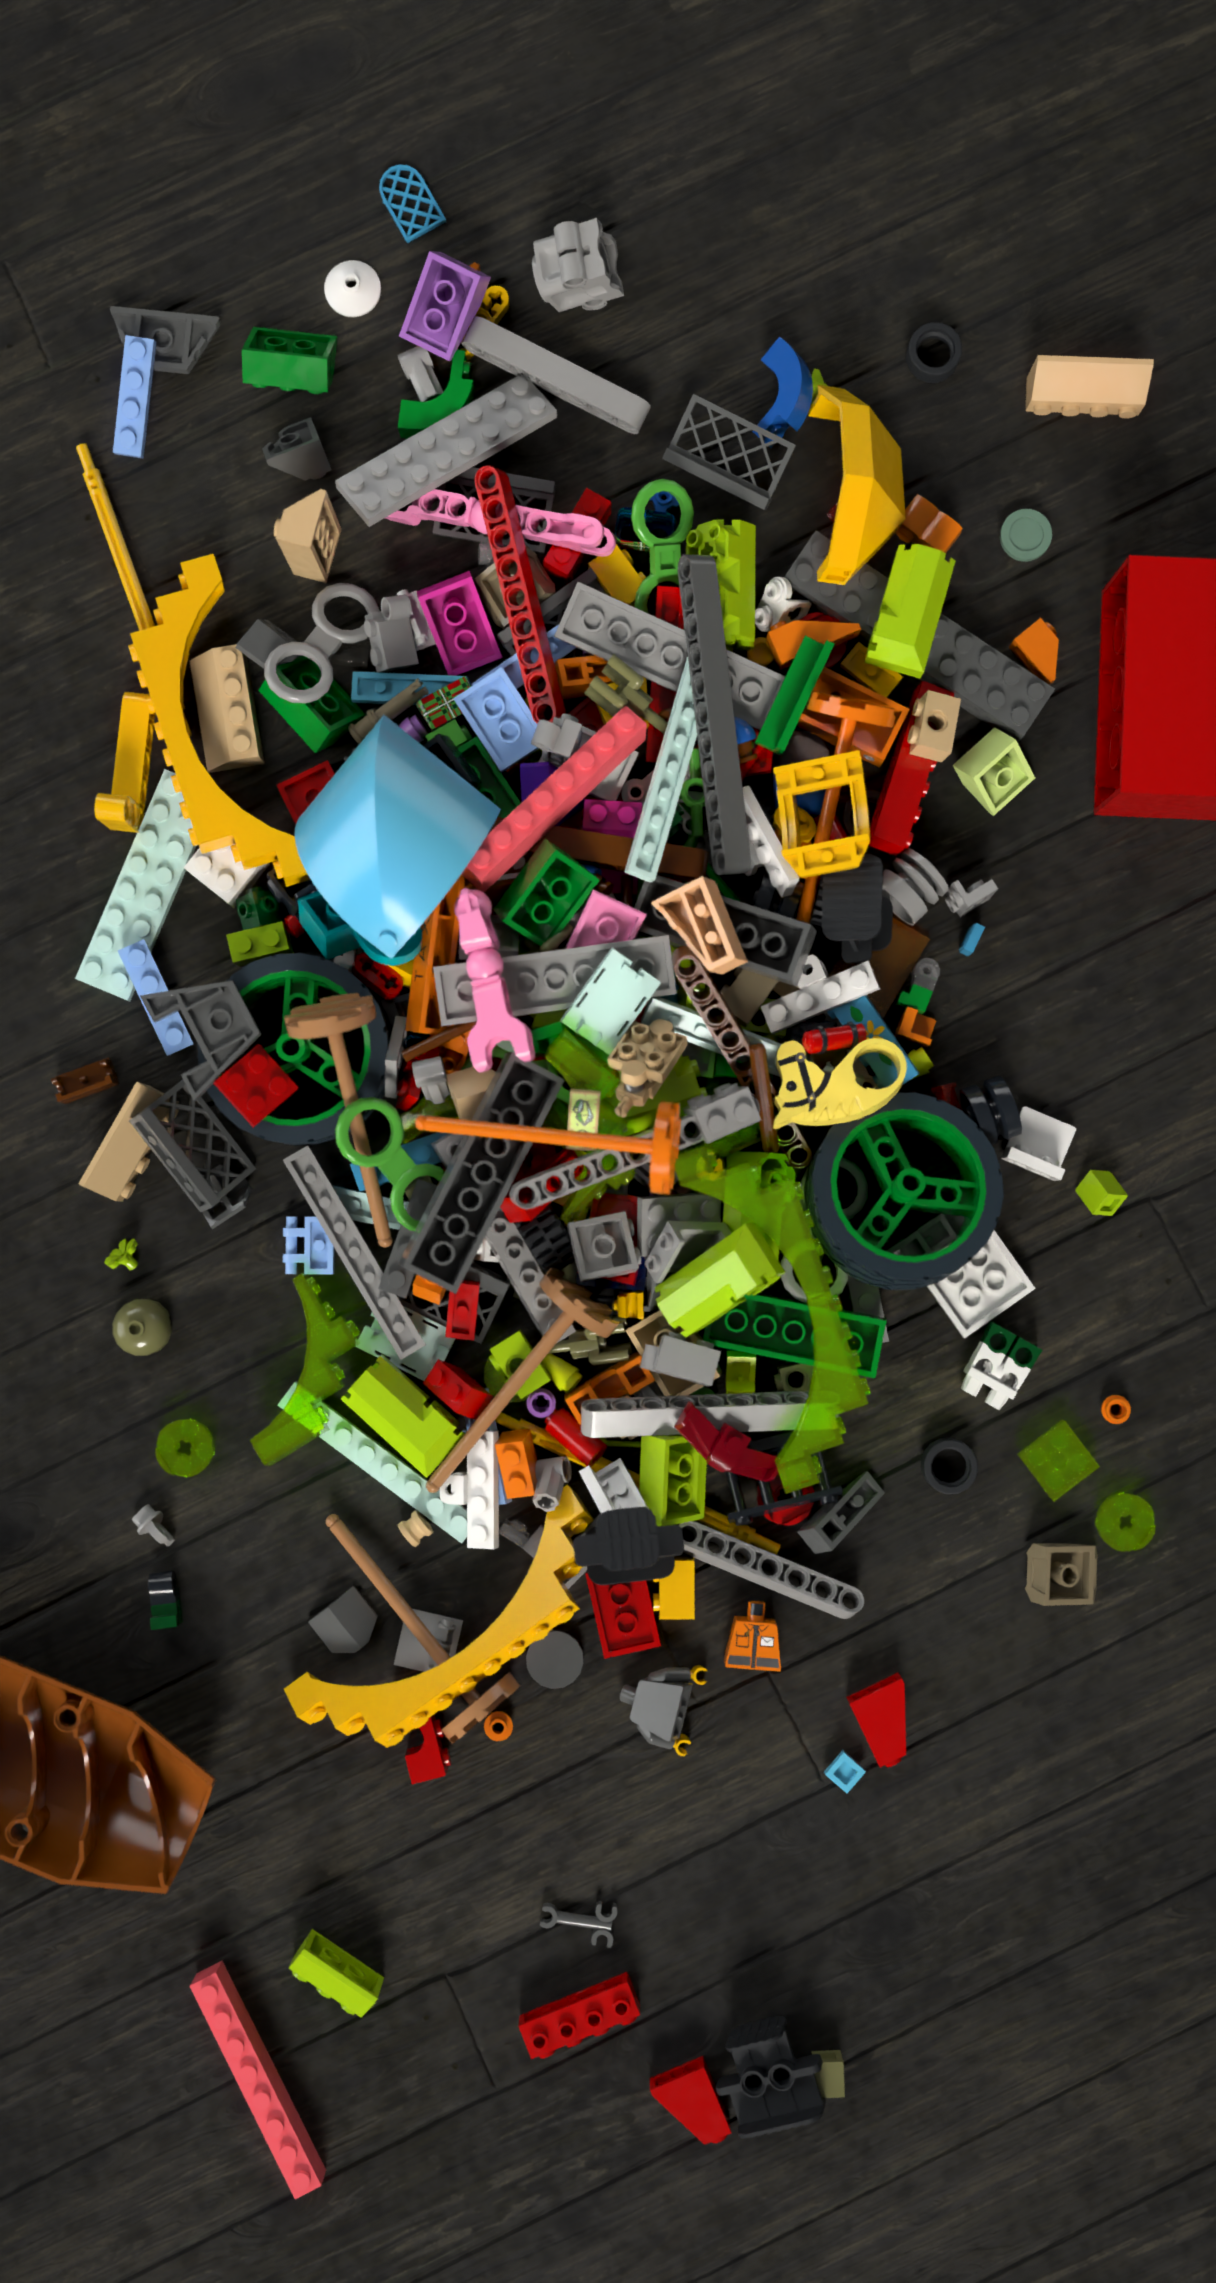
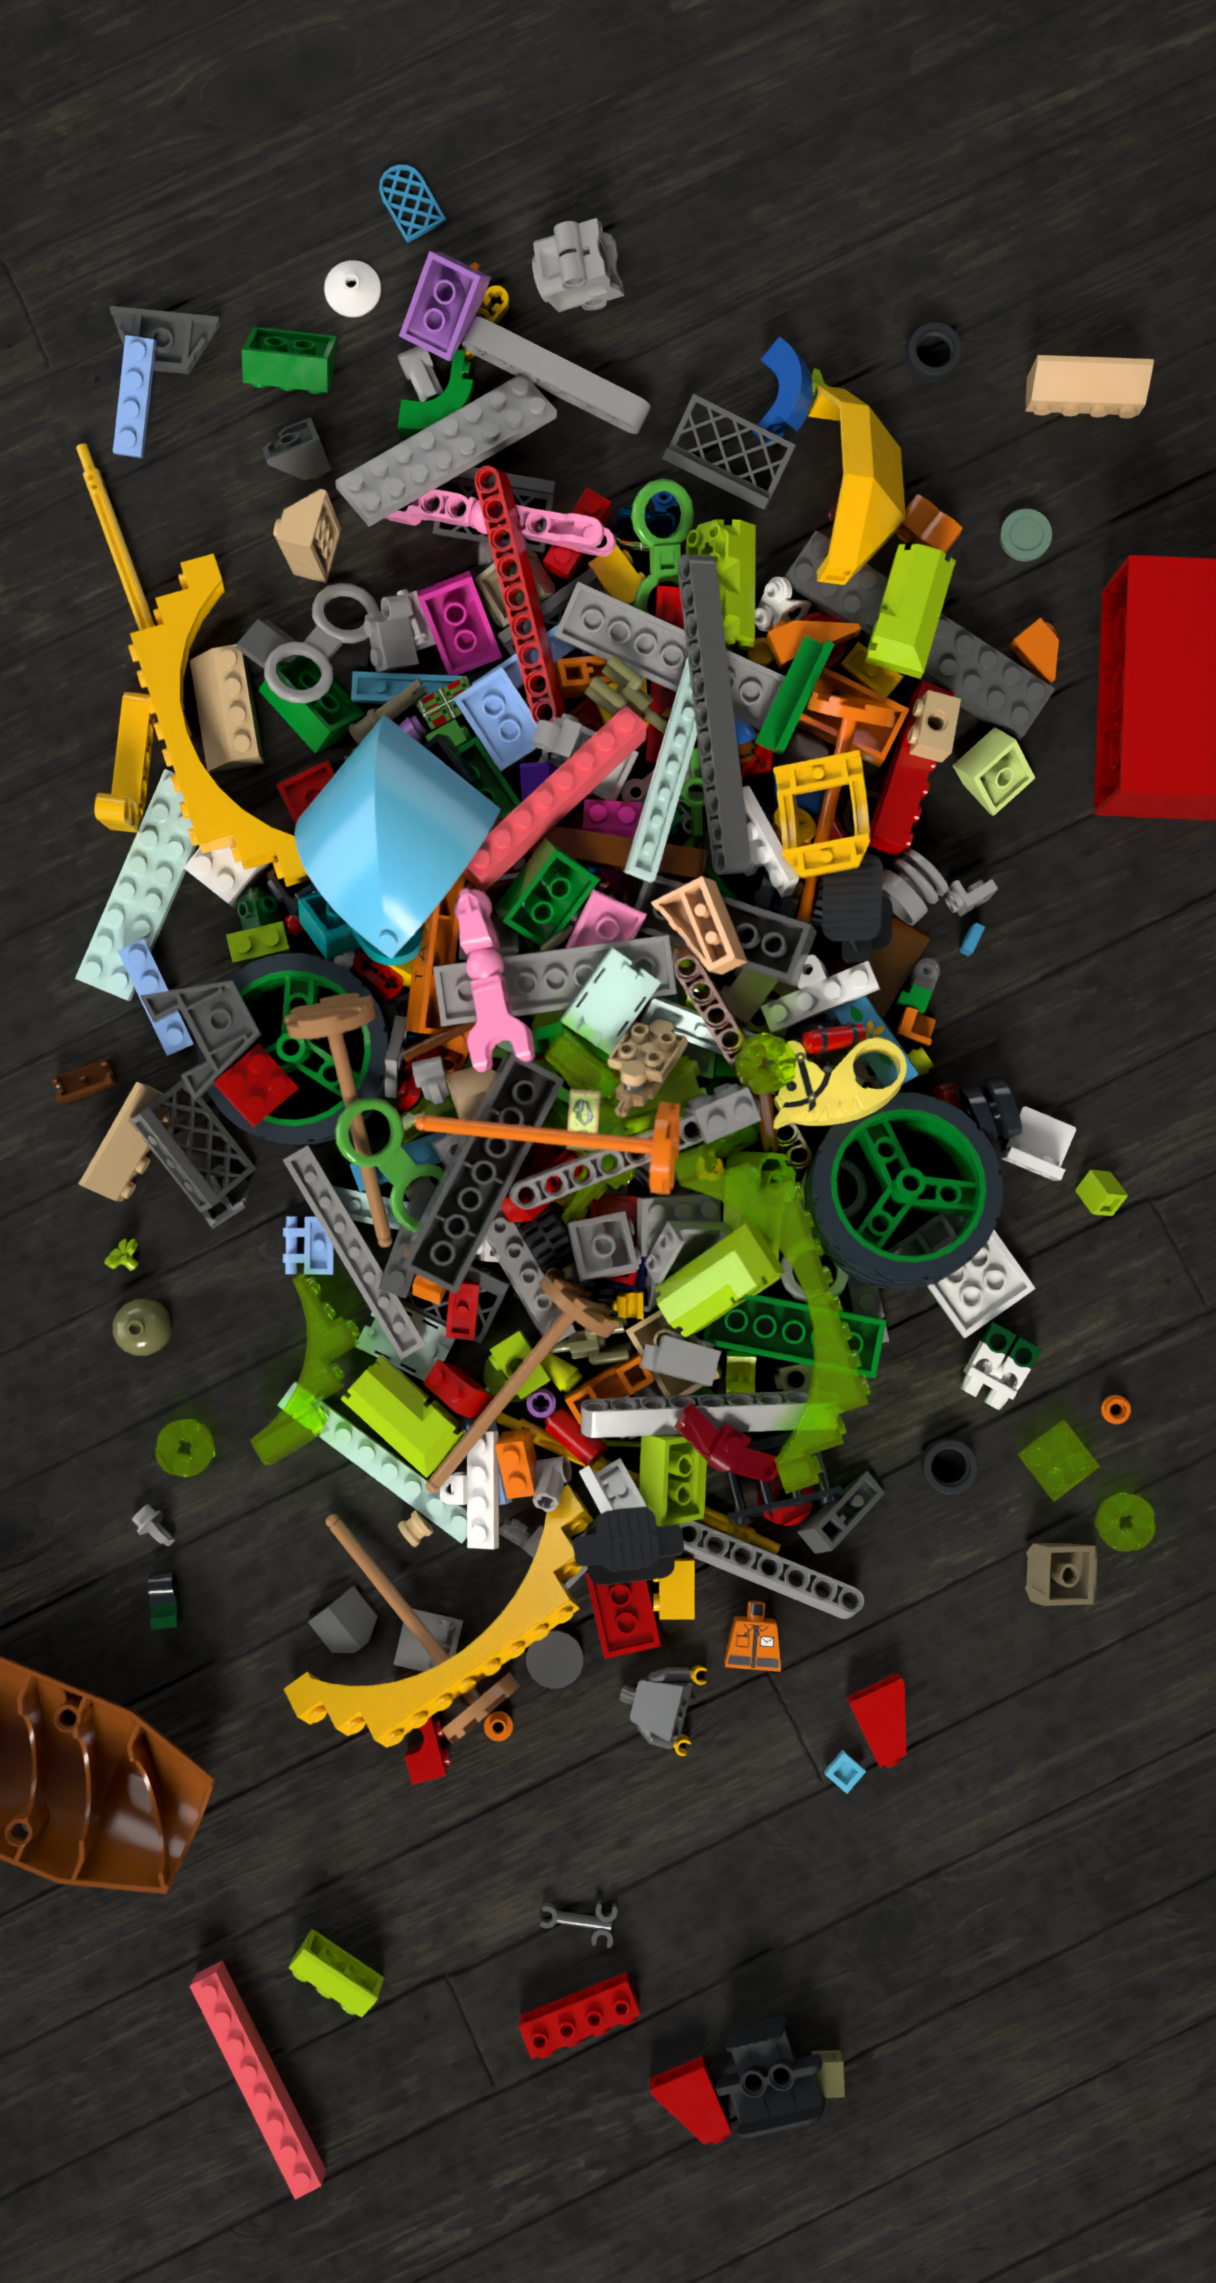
(779, 1072): none -> clear neon green plate

